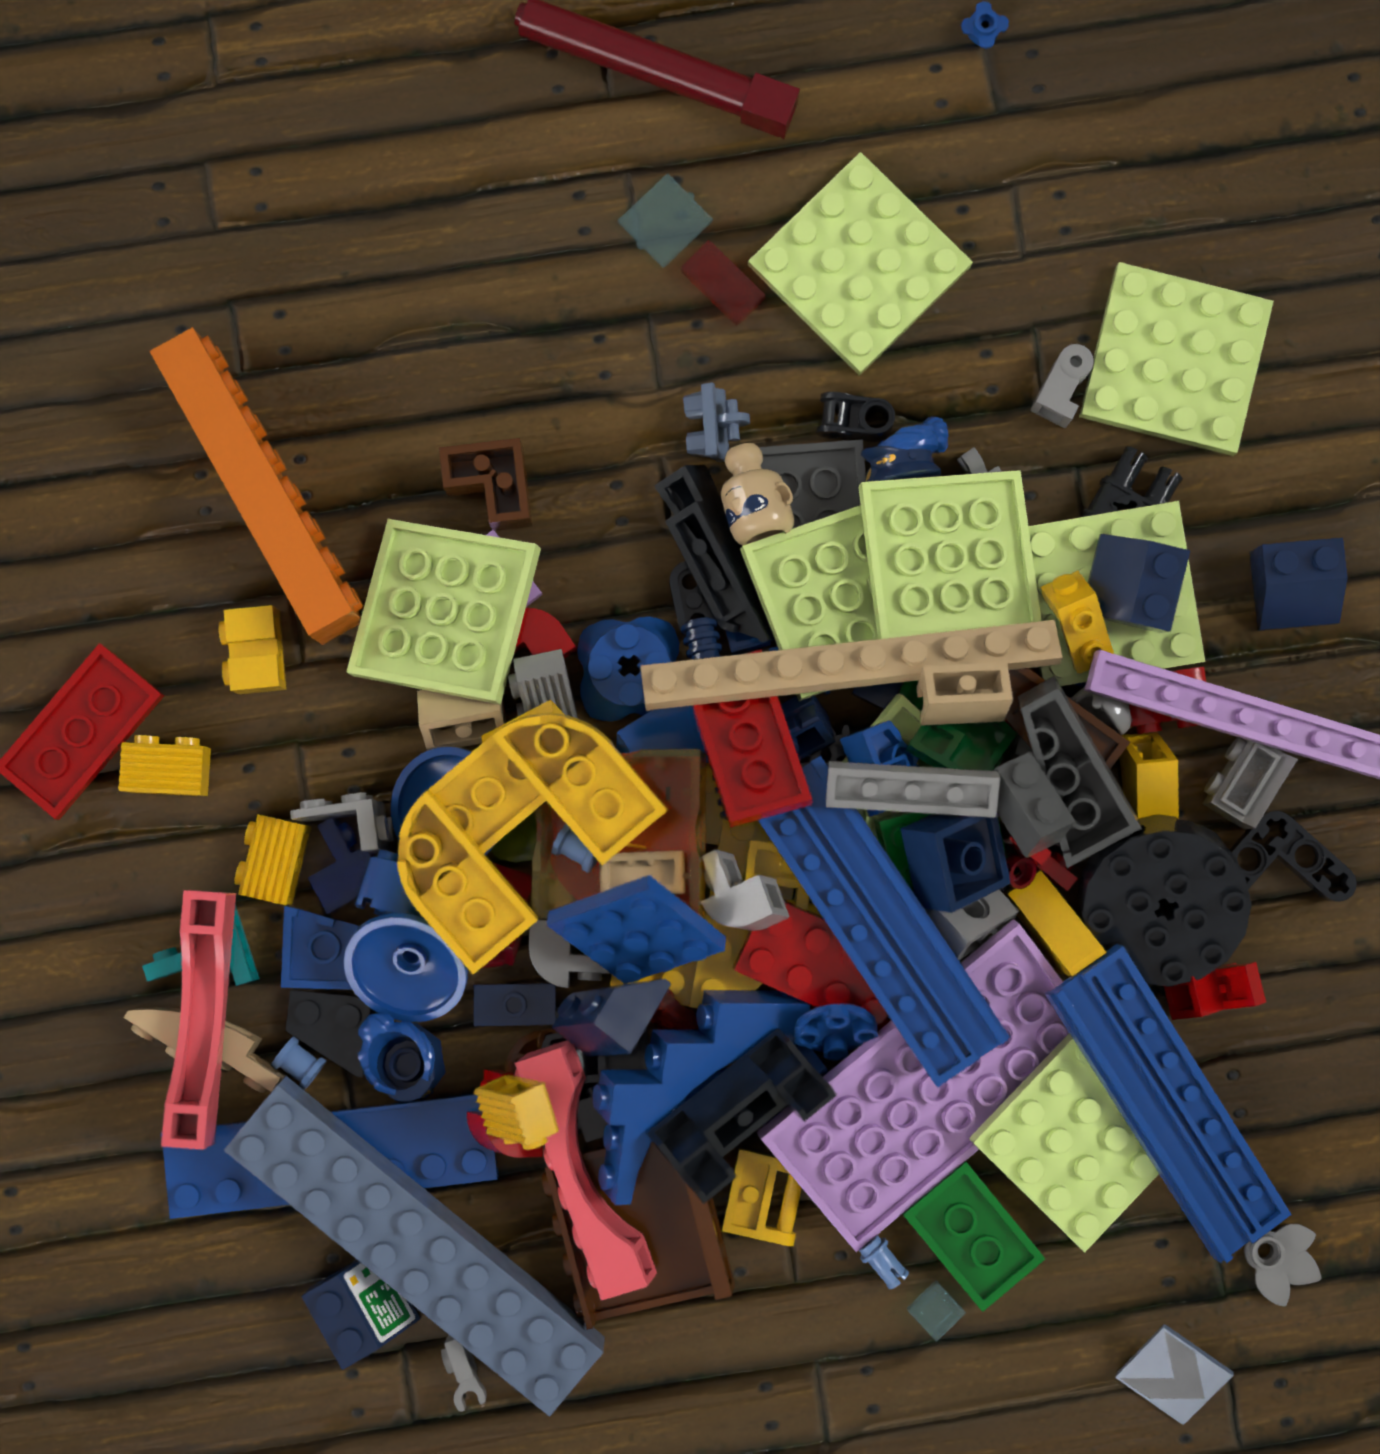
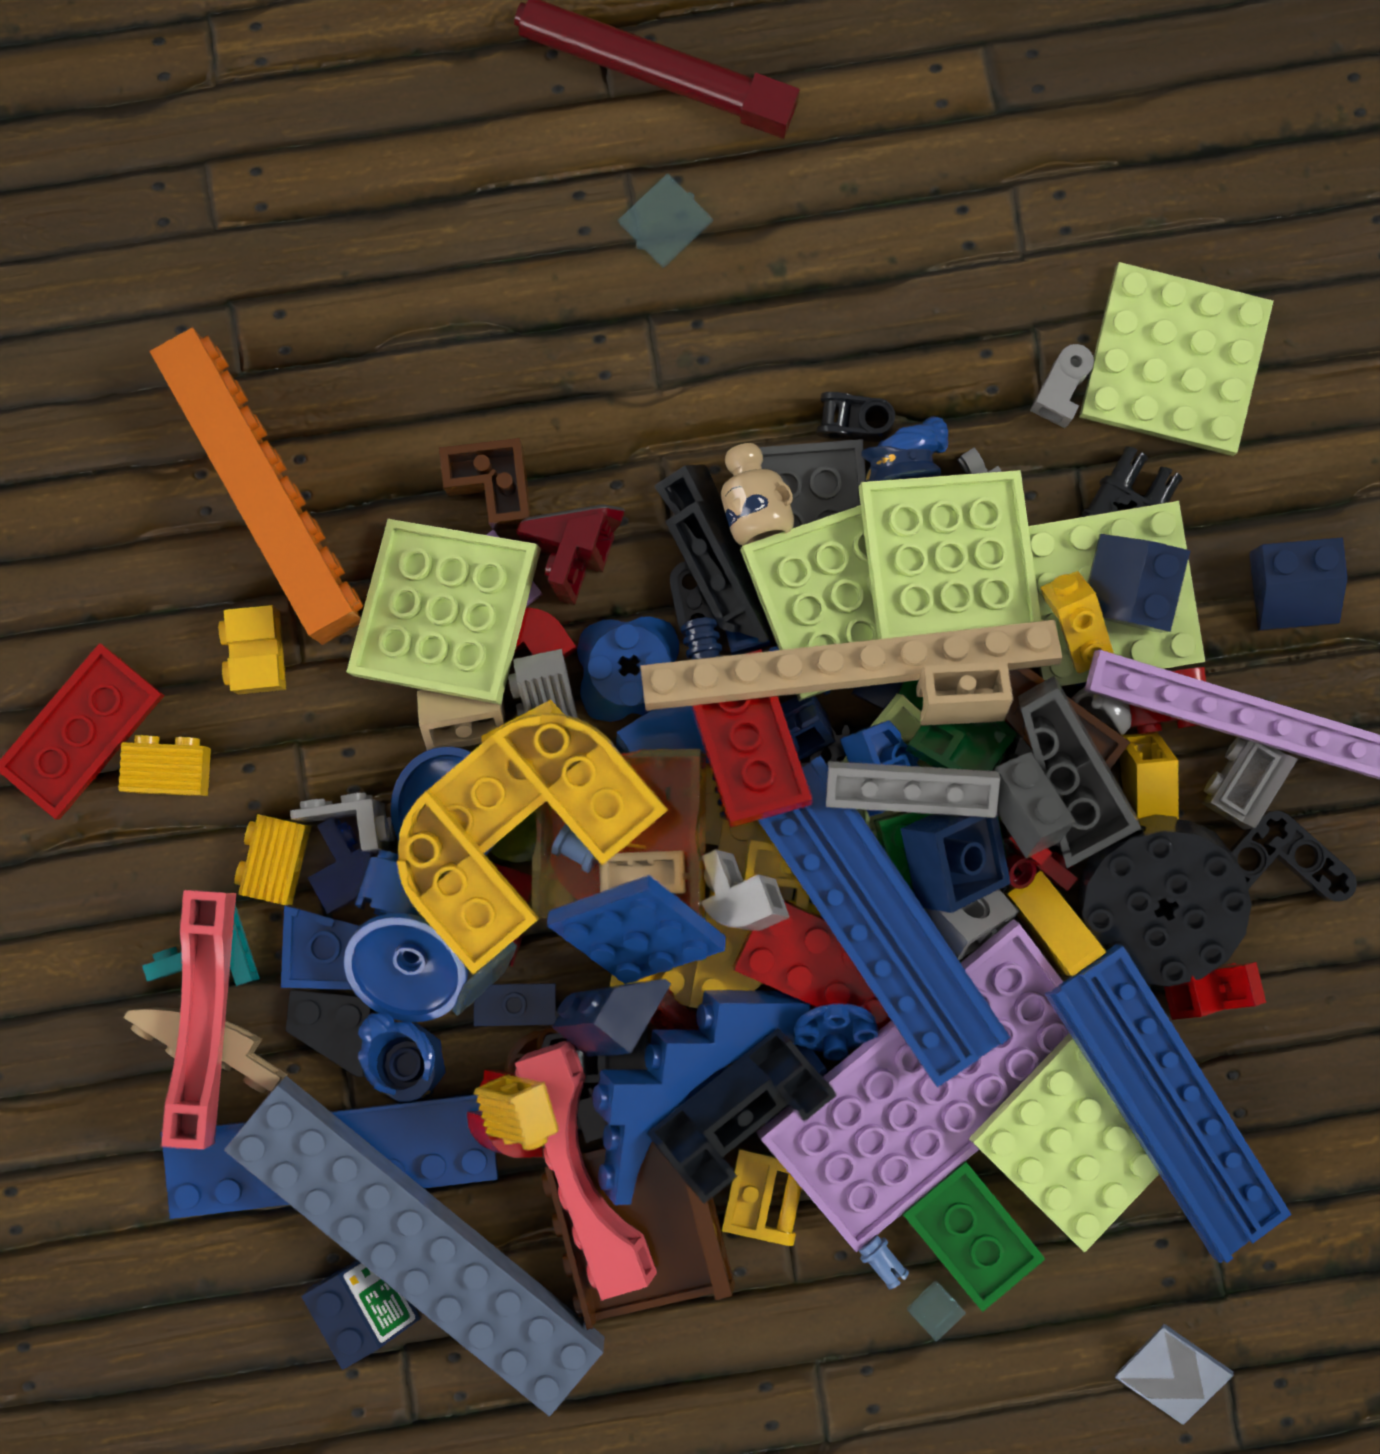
(298, 1063): medium blue bush -> none
(462, 1363): light grey plate -> none
(484, 978): none -> clear light blue piece
(554, 957): light grey brick -> none
(573, 542): none -> dark red piece
(720, 422): sand blue hips -> none
(722, 283): clear red plate -> none
(859, 263): yellowish green plate -> none
(984, 36): blue plate -> none
(1285, 1263): light grey plate -> none

